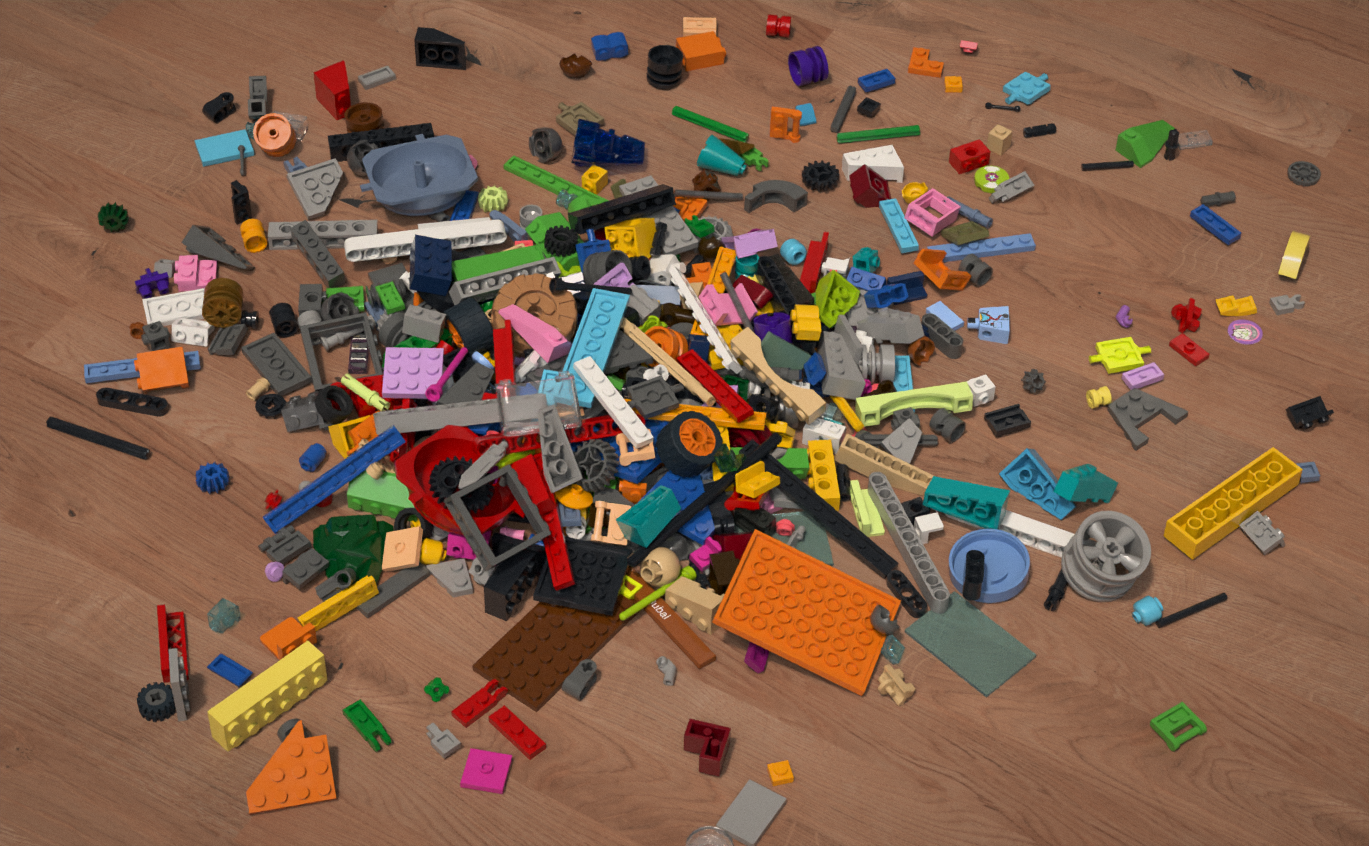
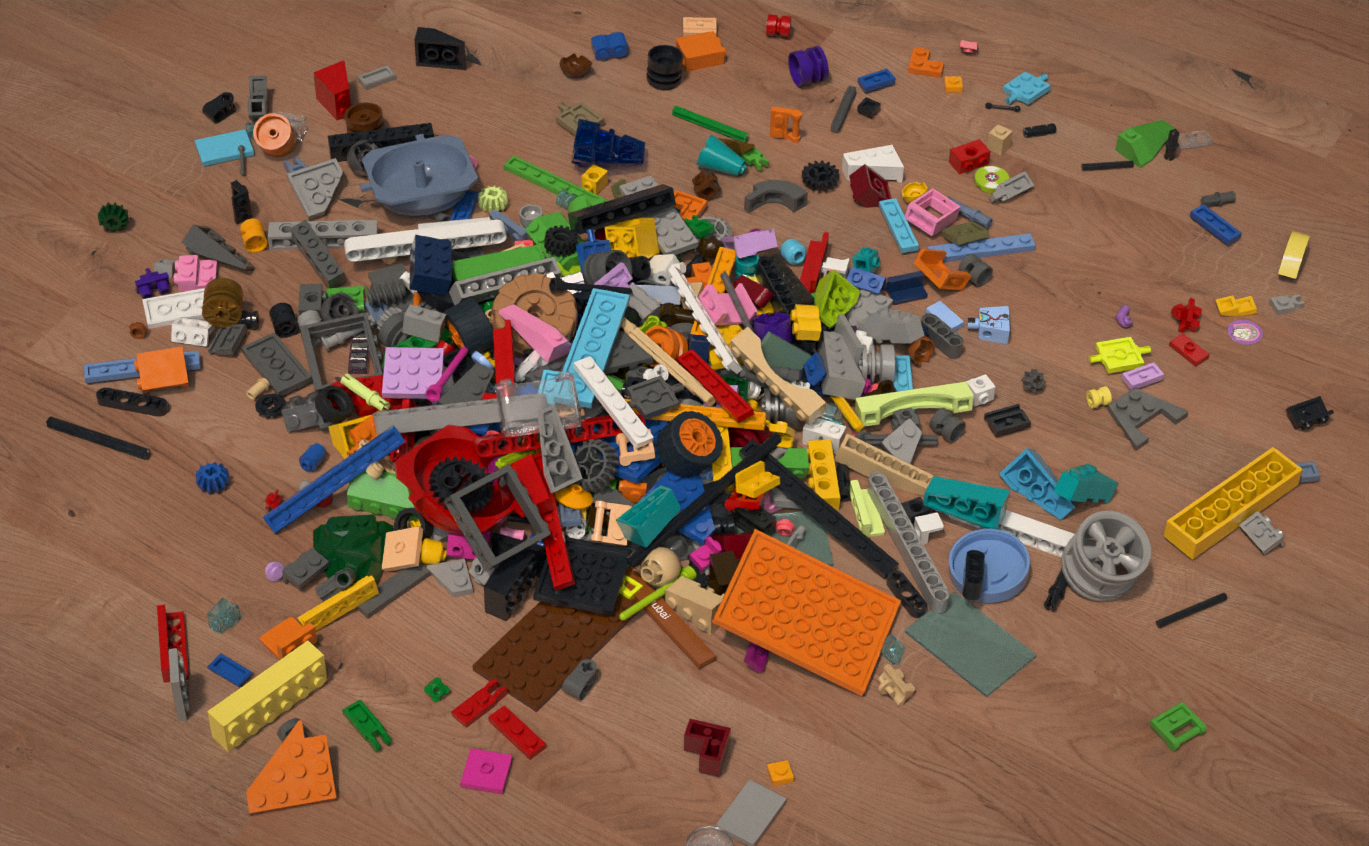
(156, 336): dark grey brick -> none
(156, 702): black wheel -> none
(286, 549): dark grey plate -> none
(390, 297): bright green plate -> none
(443, 742): light grey plate -> none
(483, 464): light grey piece -> none
(545, 144): flat silver cylinder -> none
(658, 239): black axle -> none
(668, 669): light grey arm -> none
(707, 194): flat silver bar -> none
(727, 460): clear green panel -> none
(756, 402): black brick -> none
(808, 114): dark azure slope -> none
(878, 134): green axle -> none
(881, 621): dark grey hair -> none
(886, 295): blue brick -> none
(1147, 610): medium azure head -> none
(1307, 172): dark grey wheel -> none

